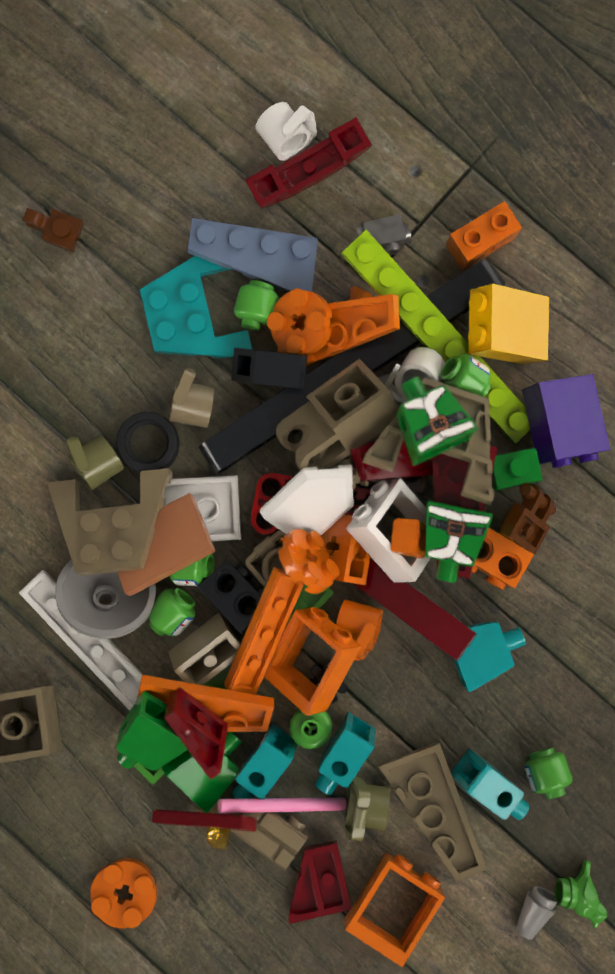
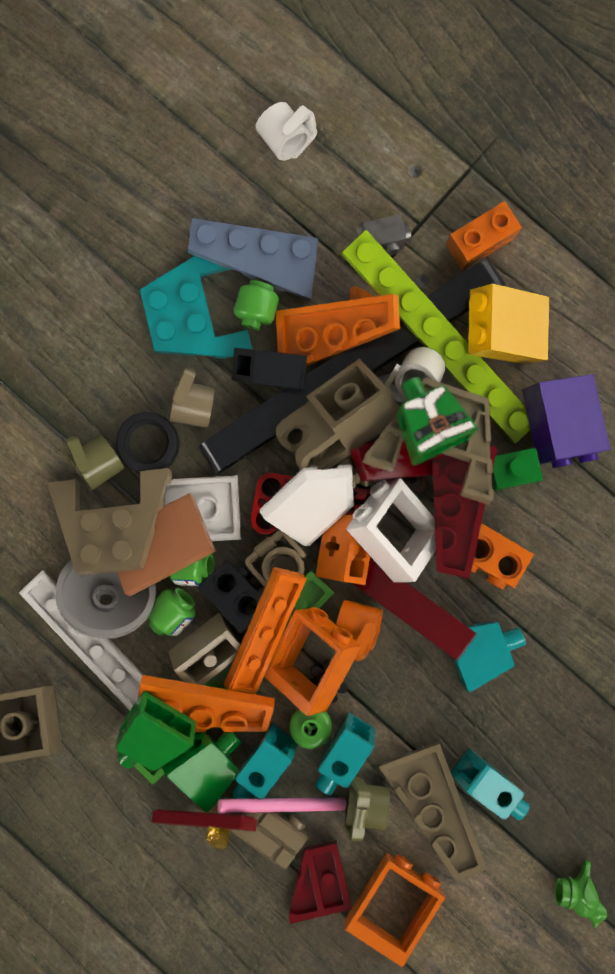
(58, 229): reddish brown plate -> none
(106, 901): orange plate -> none
(198, 729): dark red wing -> none
(307, 560): orange plate -> none
(310, 166): dark red slope -> none
(317, 322): orange plate -> none
(409, 538): orange slope -> none
(454, 537): torso -> none
(467, 374): bright green head -> none
(527, 522): reddish brown plate -> none
(536, 911): light grey cone -> none
(548, 773): bright green head -> none

